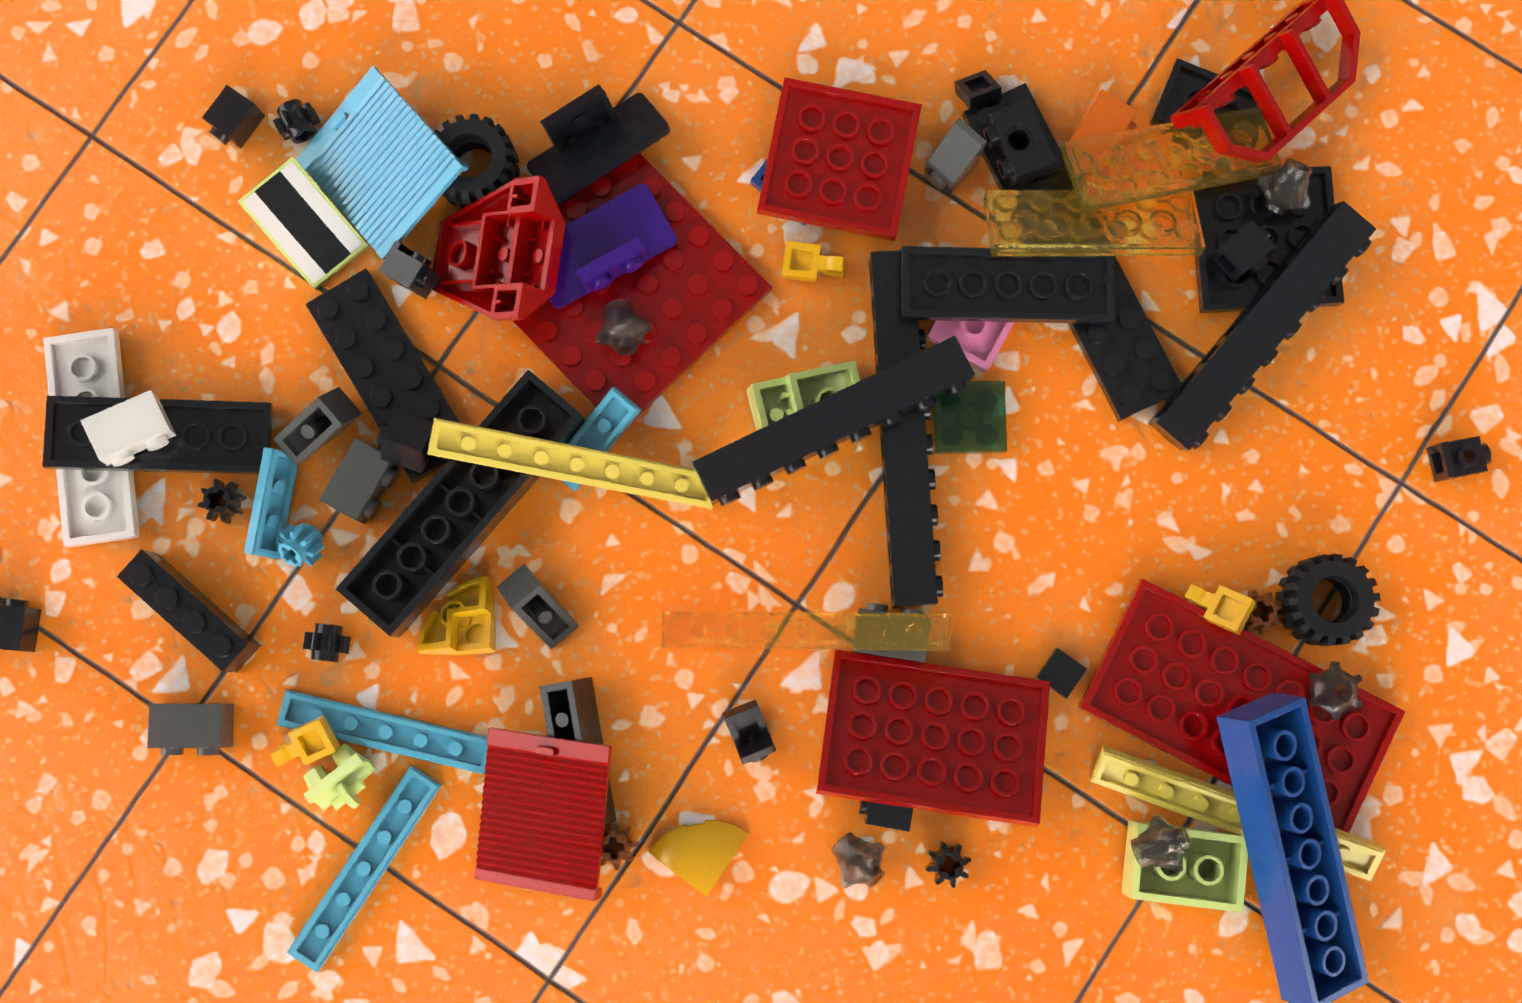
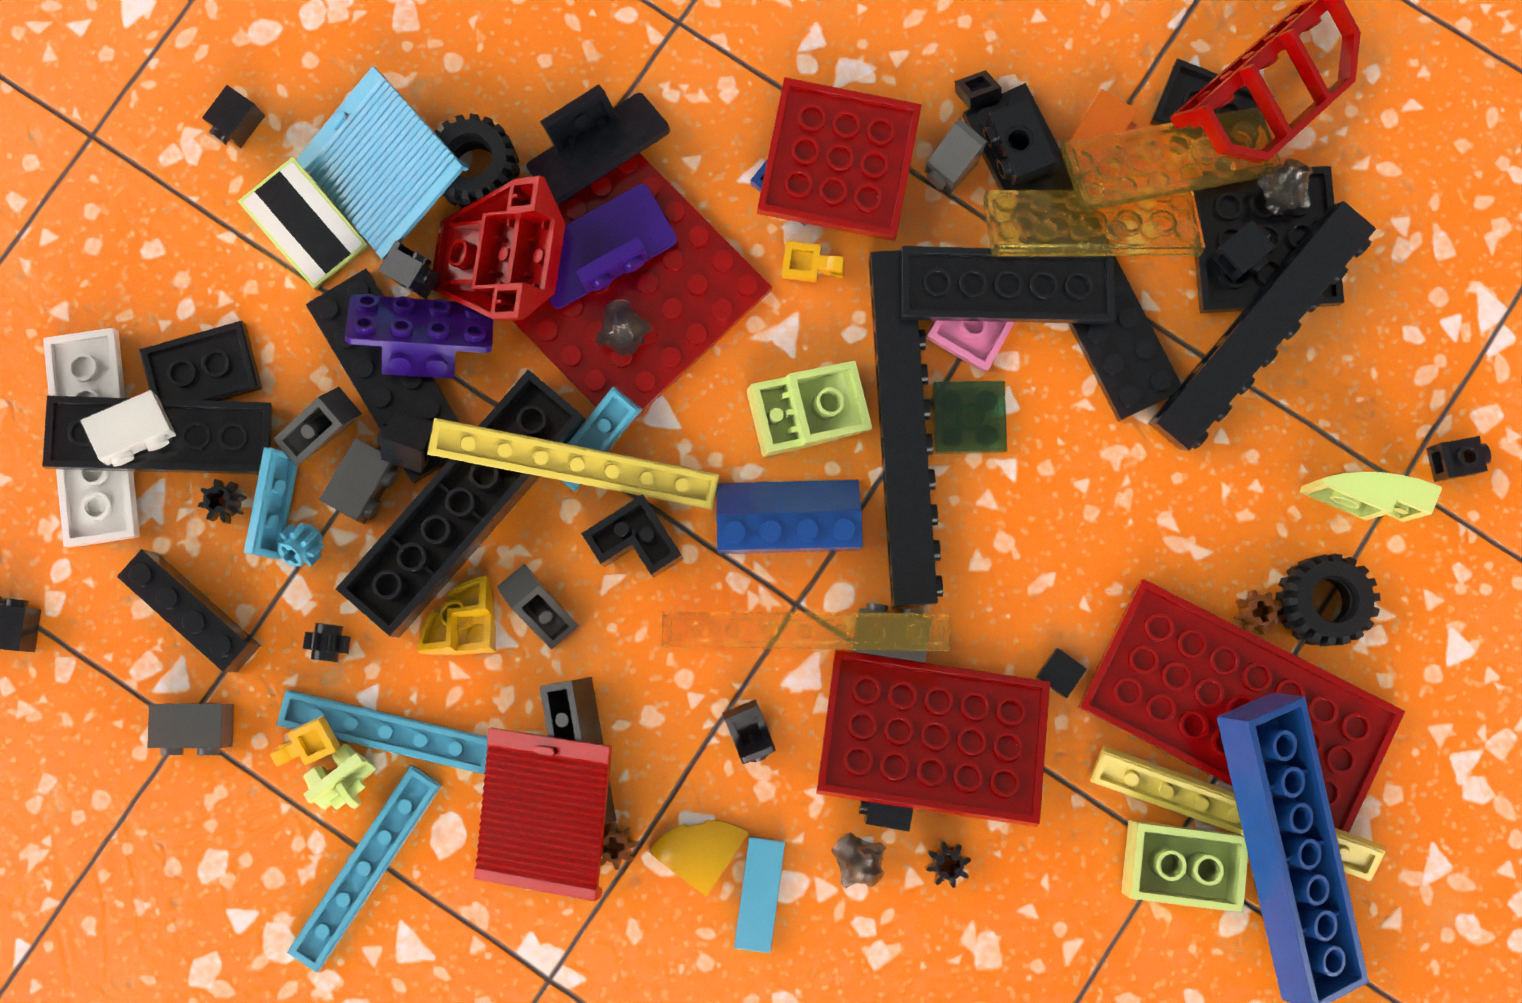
(203, 365): none -> black tile
(296, 121): black gear -> none
(417, 334): none -> dark purple bracket
(633, 528): none -> black brick
(759, 894): none -> medium azure tile
(789, 517): none -> blue slope
(833, 421): black brick -> none
(1161, 845): clear smoke rock -> none
(1223, 608): yellow plate -> none
(1345, 688): clear smoke rock -> none
(1375, 494): none -> yellowish green slope

